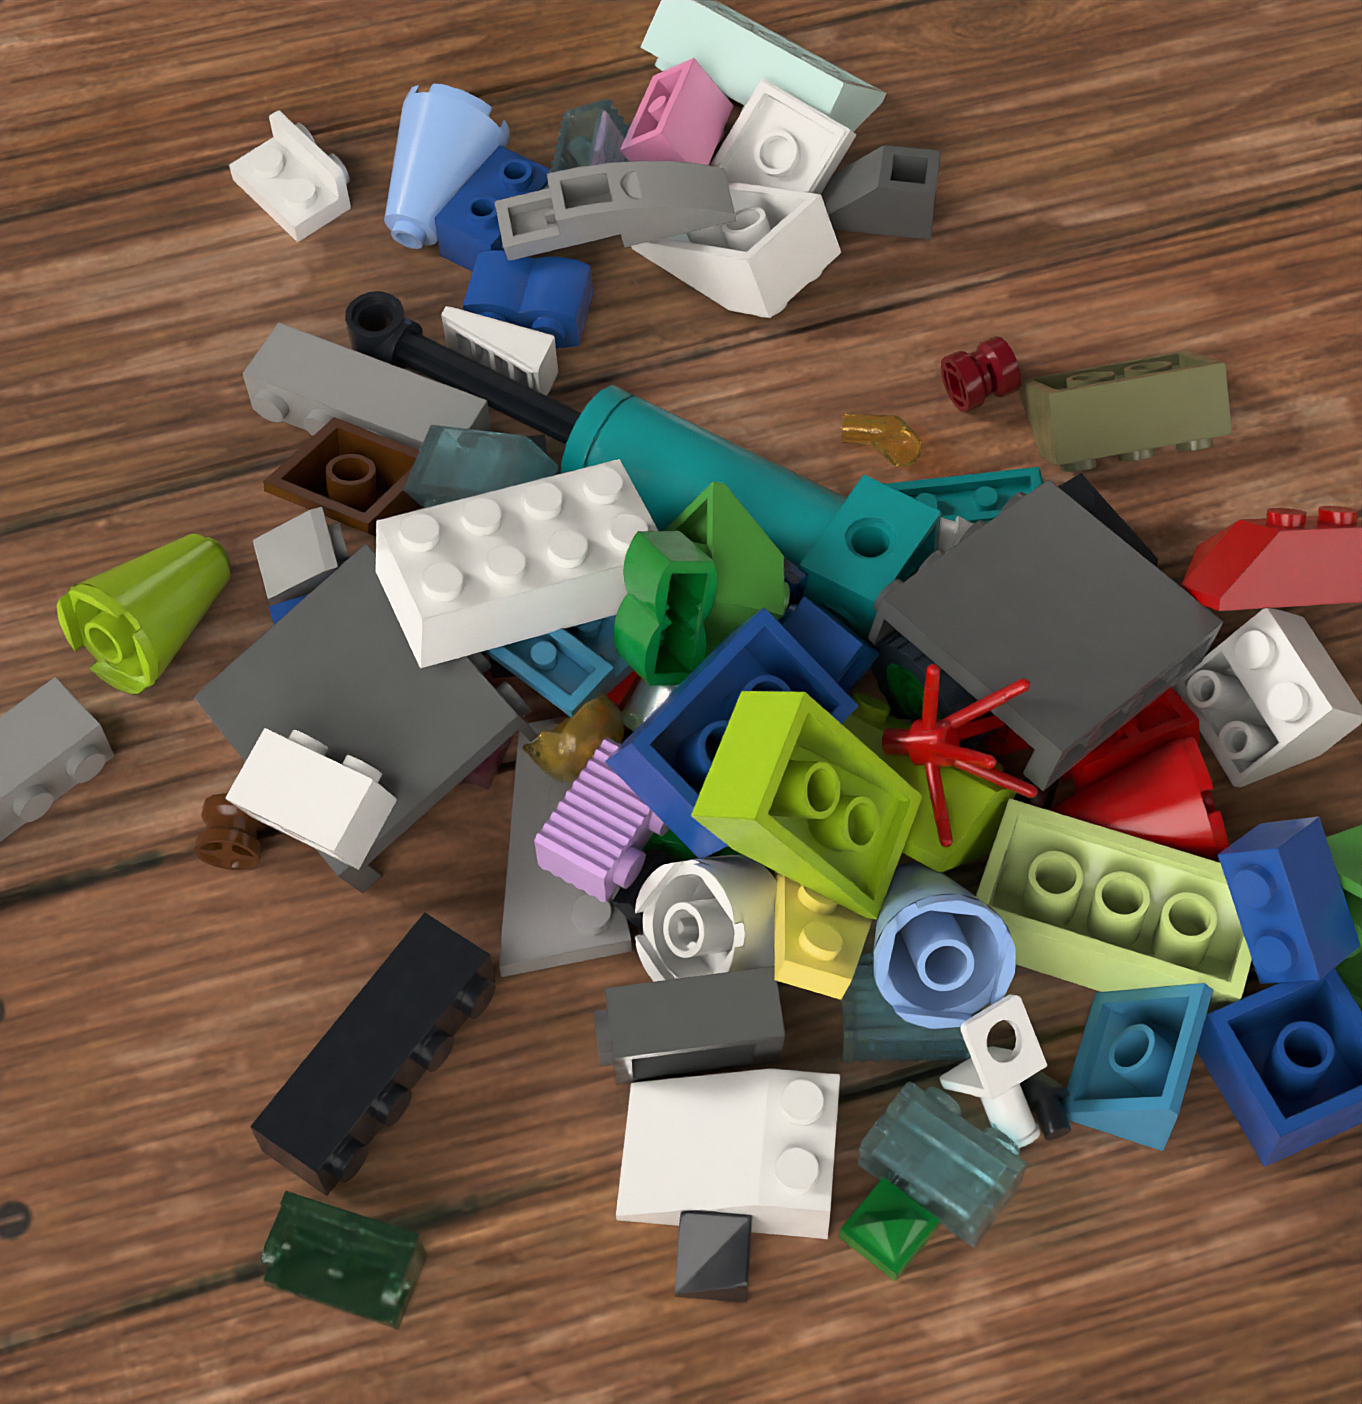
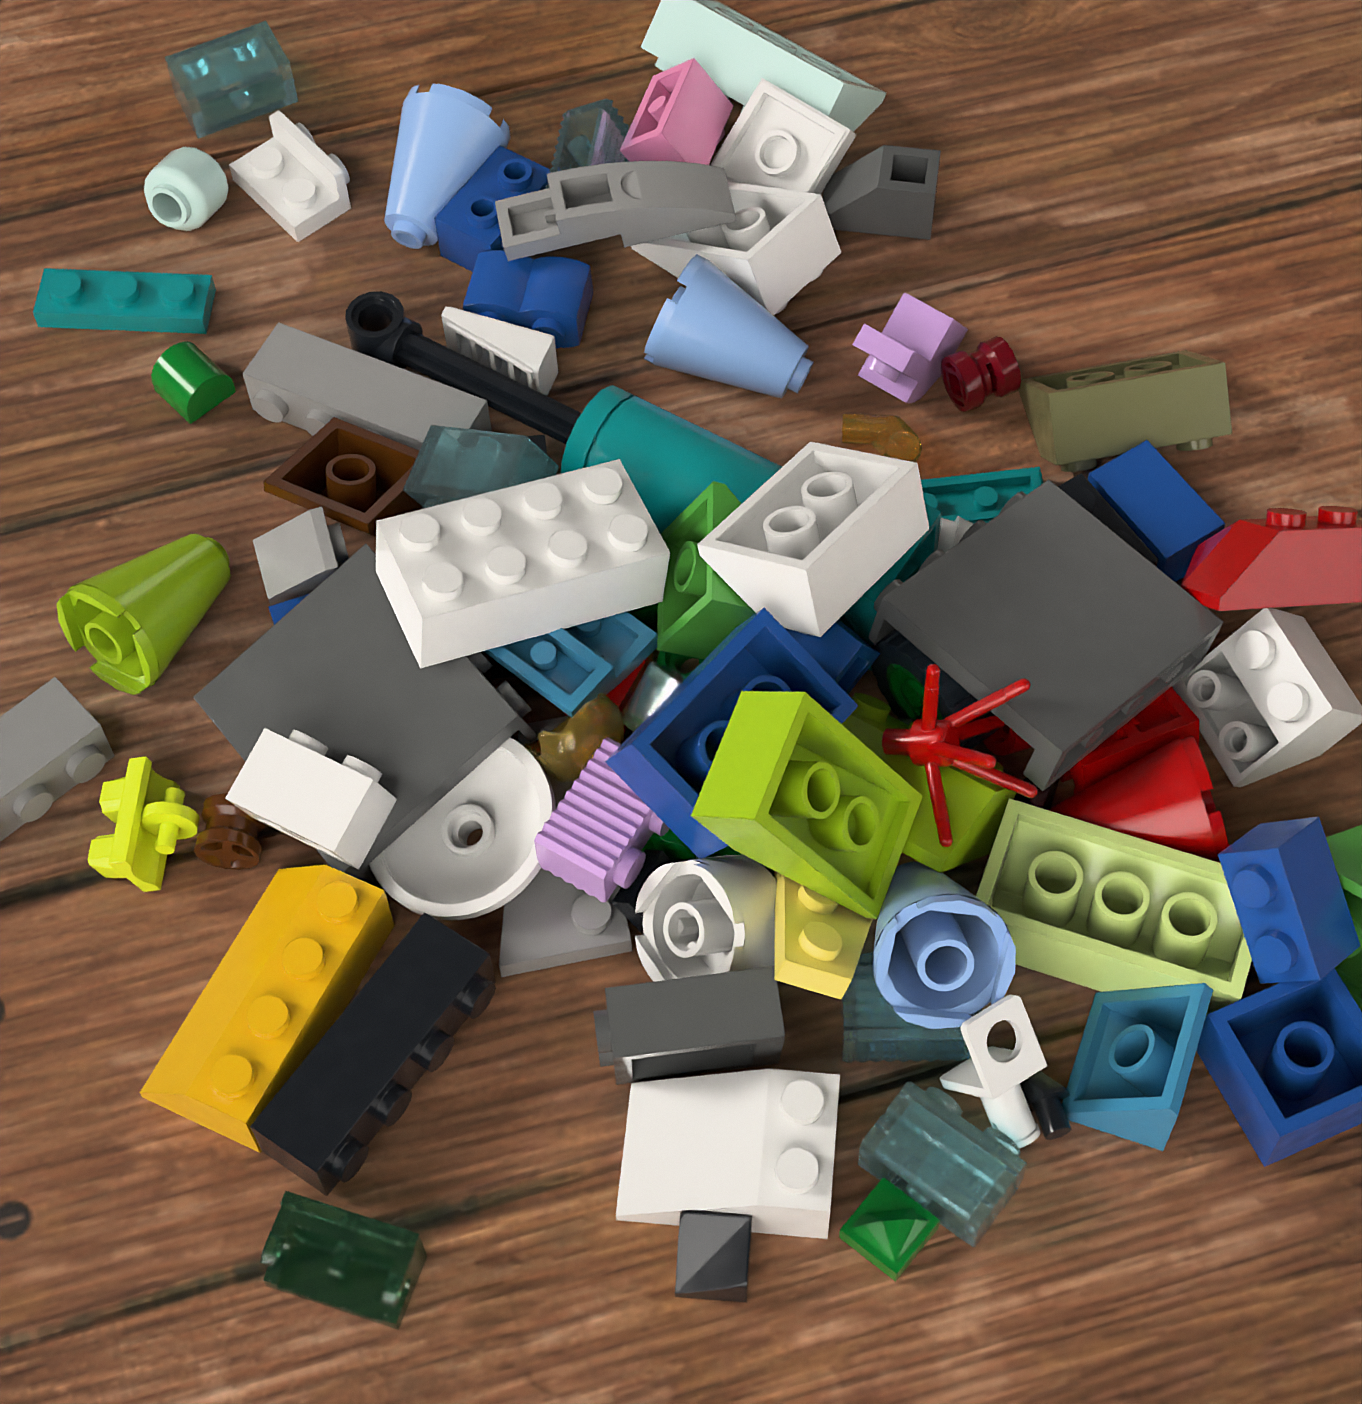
(124, 301): none -> teal plate
(147, 822): none -> neon yellow hips
(185, 189): none -> light aqua head
(190, 381): none -> green brick
(232, 79): none -> clear light blue brick
(271, 998): none -> yellow slope
(443, 876): none -> white dish
(667, 601): green brick -> none
(725, 335): none -> light blue cone
(819, 534): none -> white slope
(909, 349): none -> lavender brick
(1157, 506): none -> blue brick

